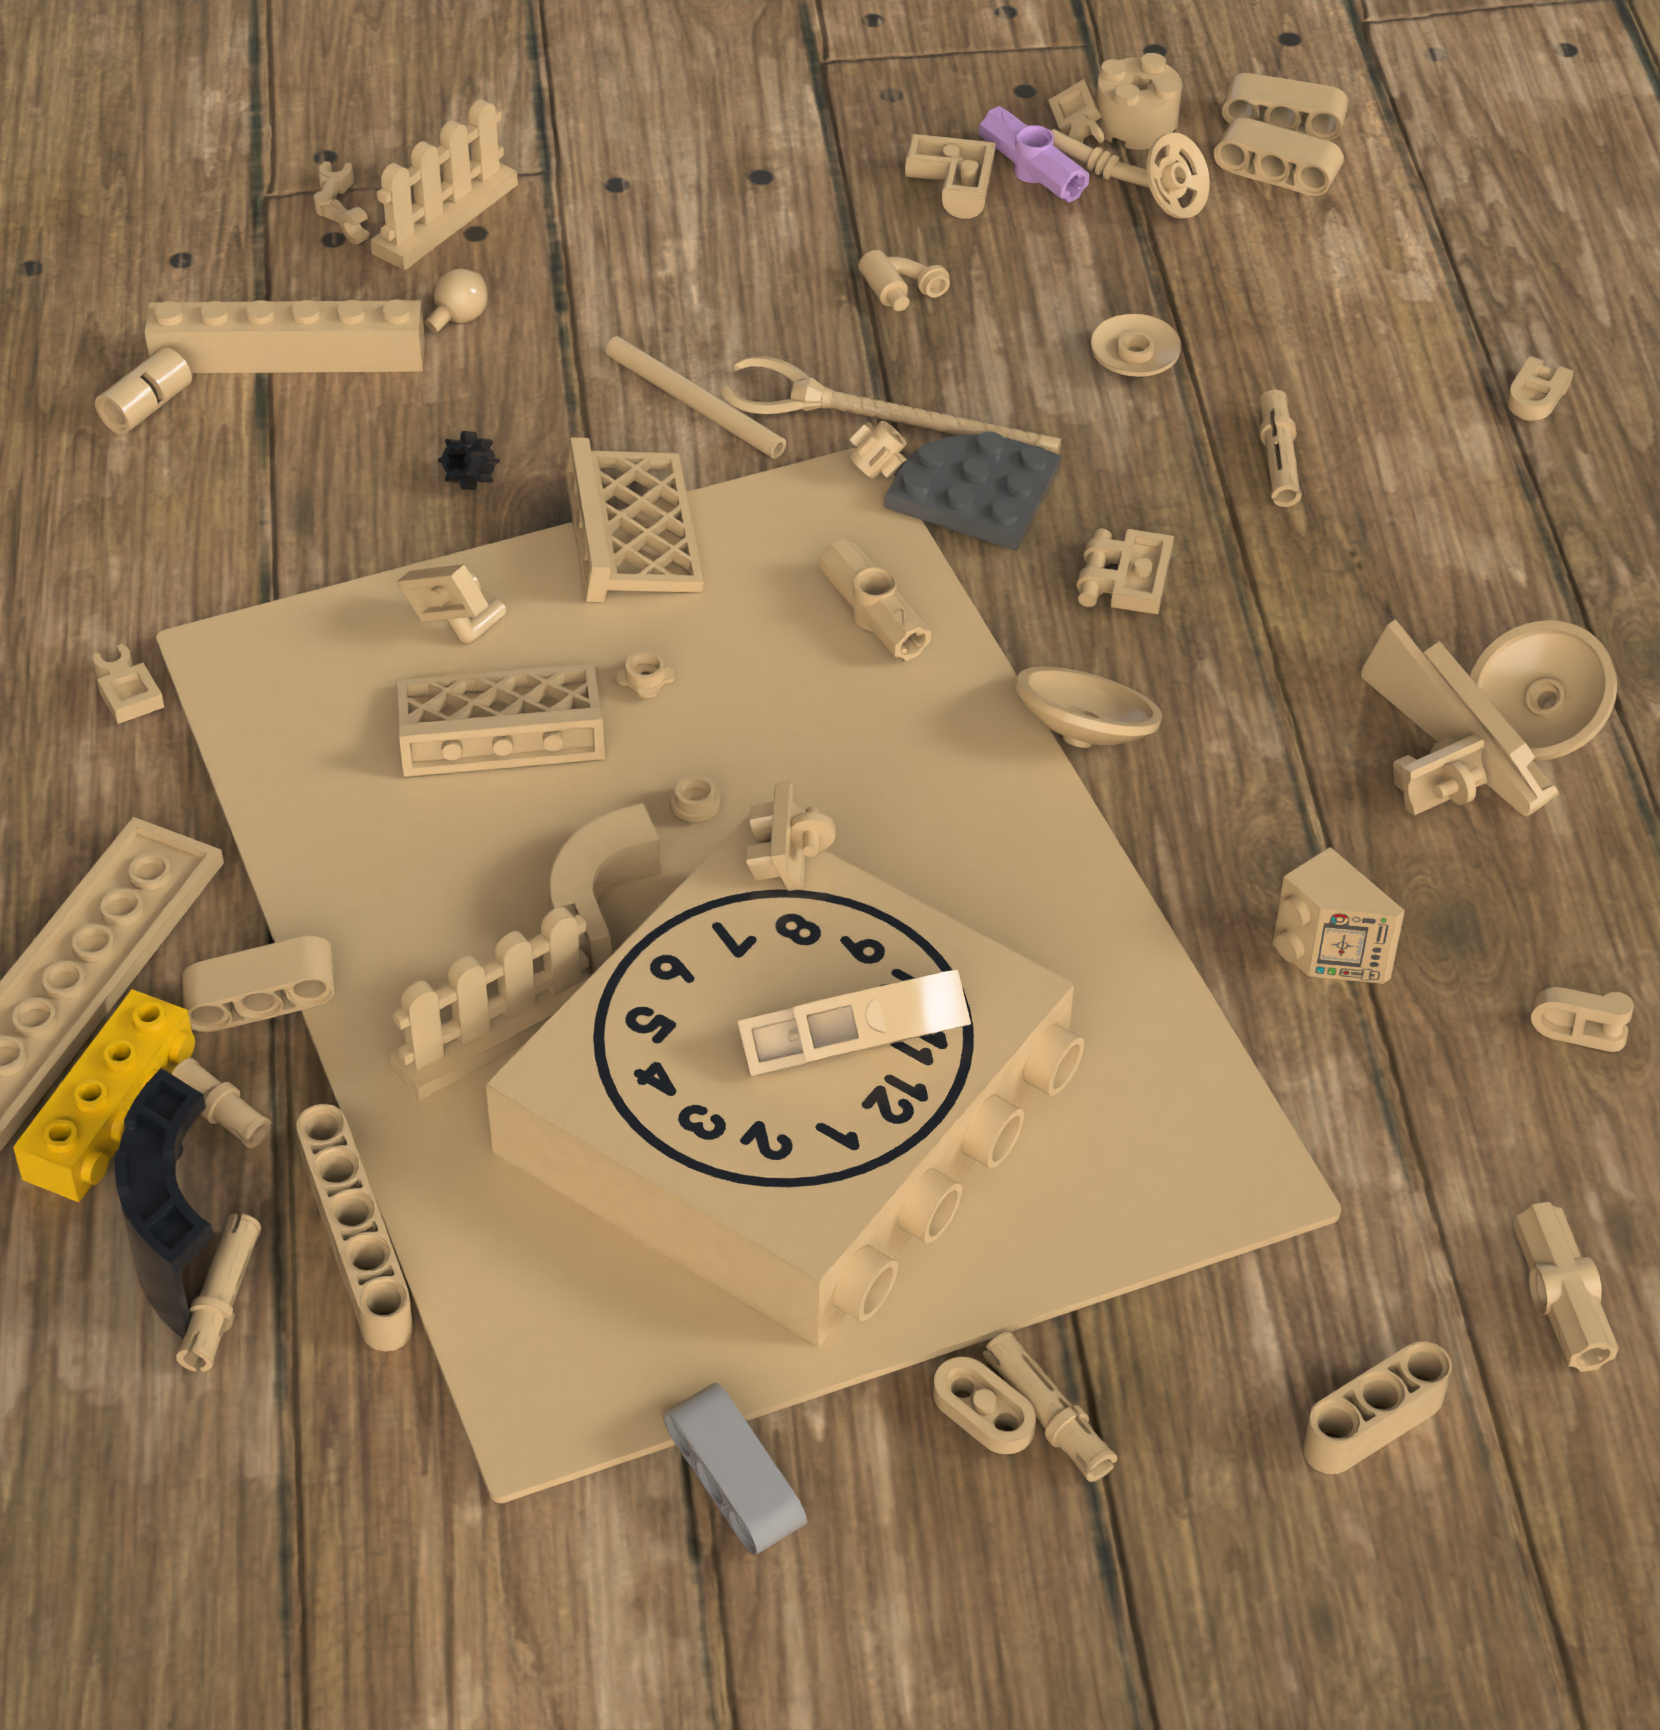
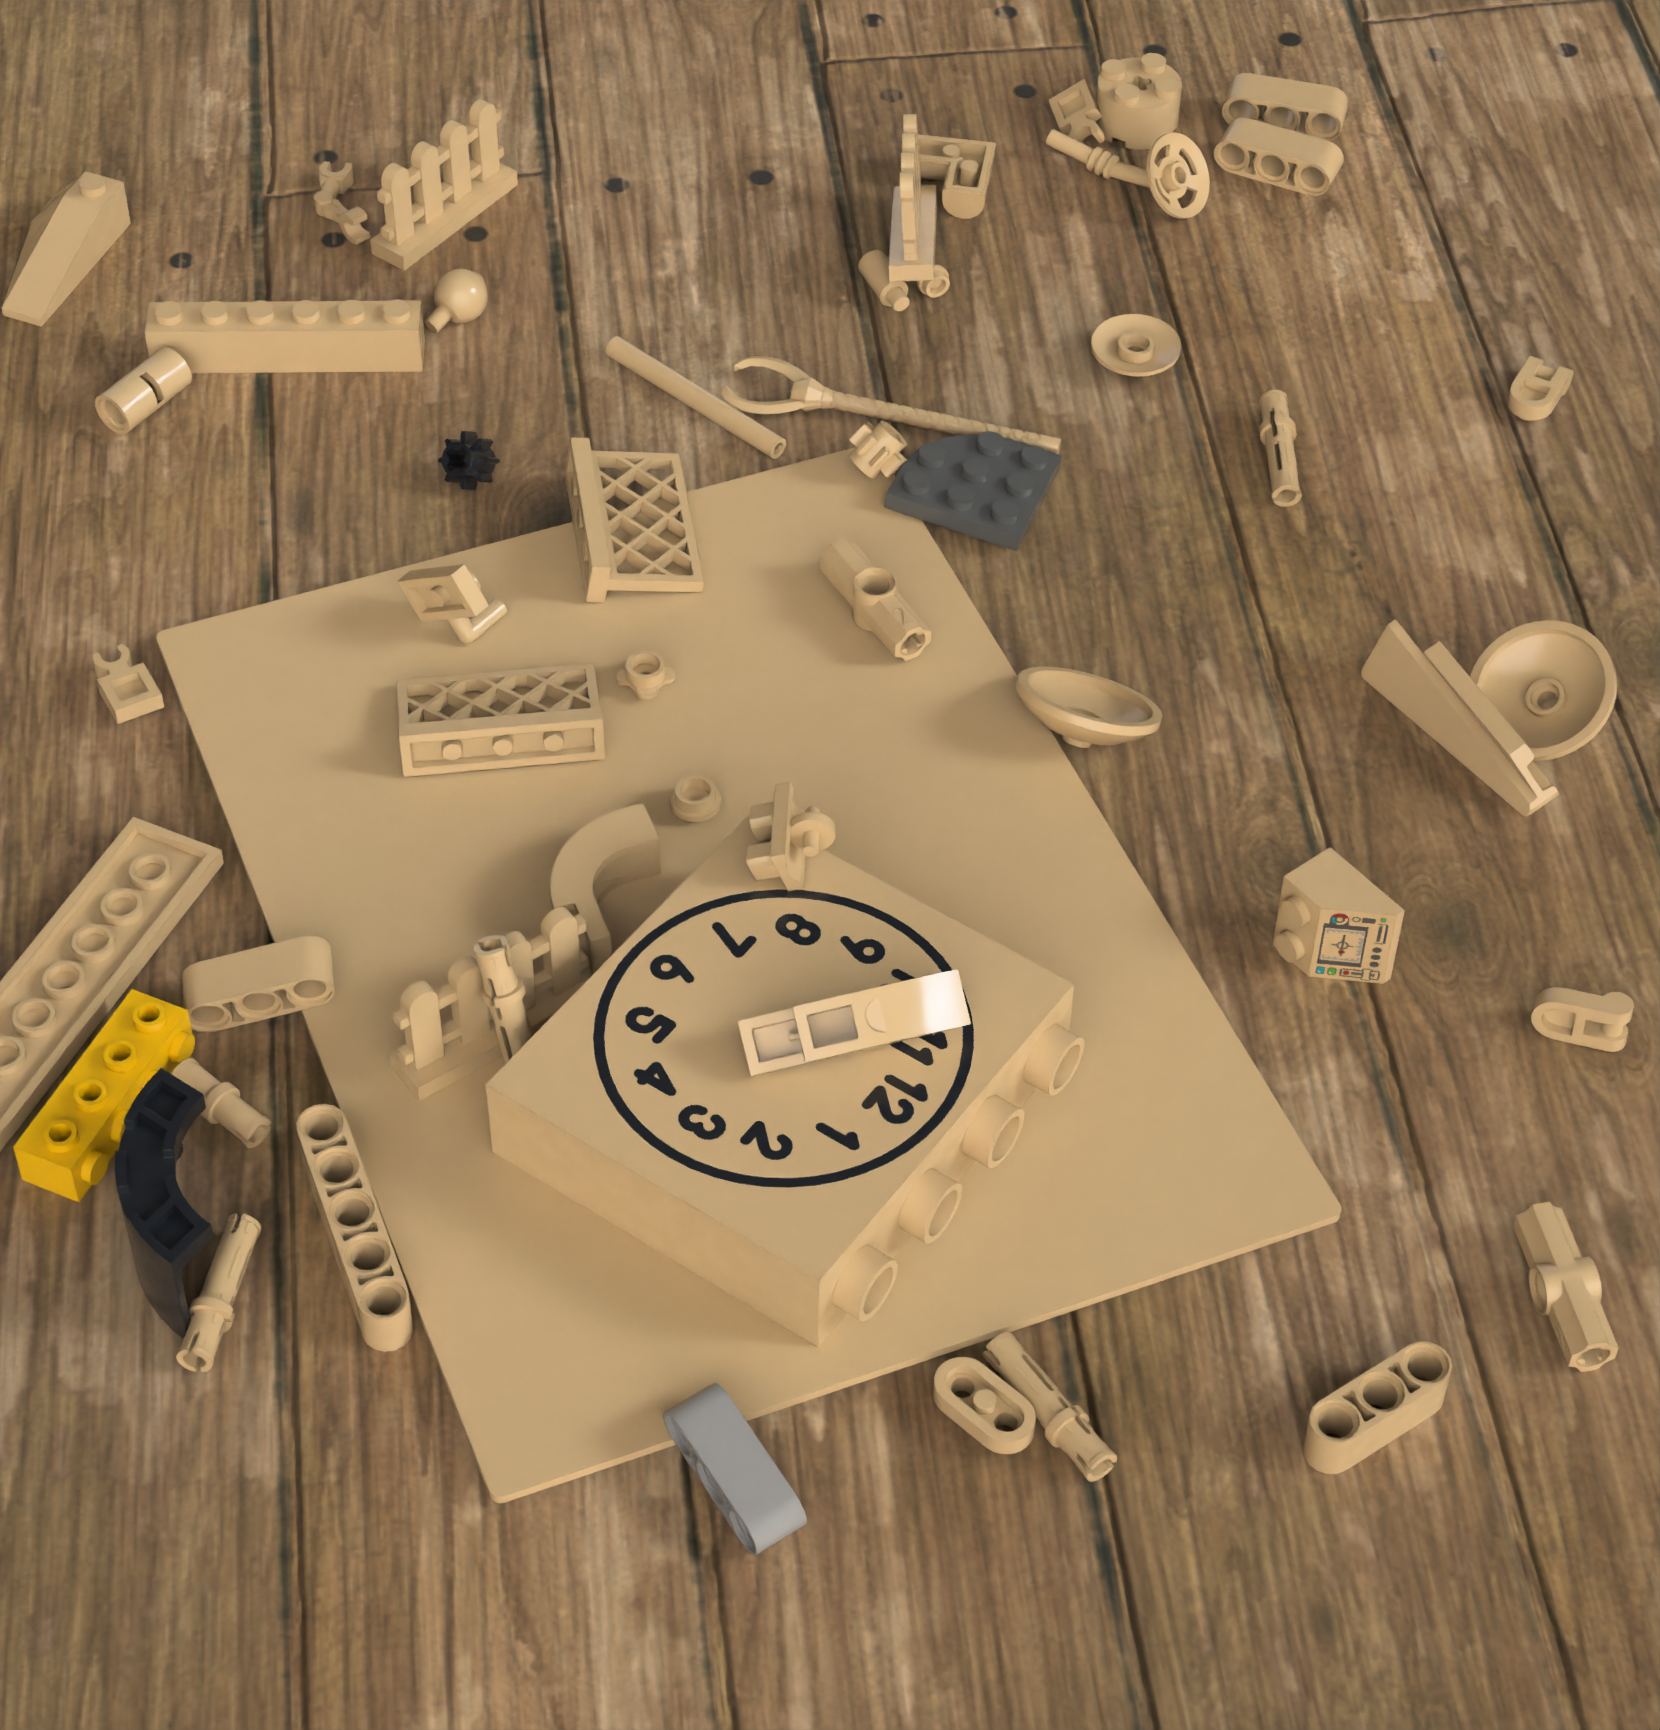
(65, 245): none -> tan wedge
(503, 993): none -> tan pin
(912, 215): none -> tan fence
(1034, 154): lavender piece -> none
(1140, 573): tan plate -> none
(1445, 774): tan hips -> none

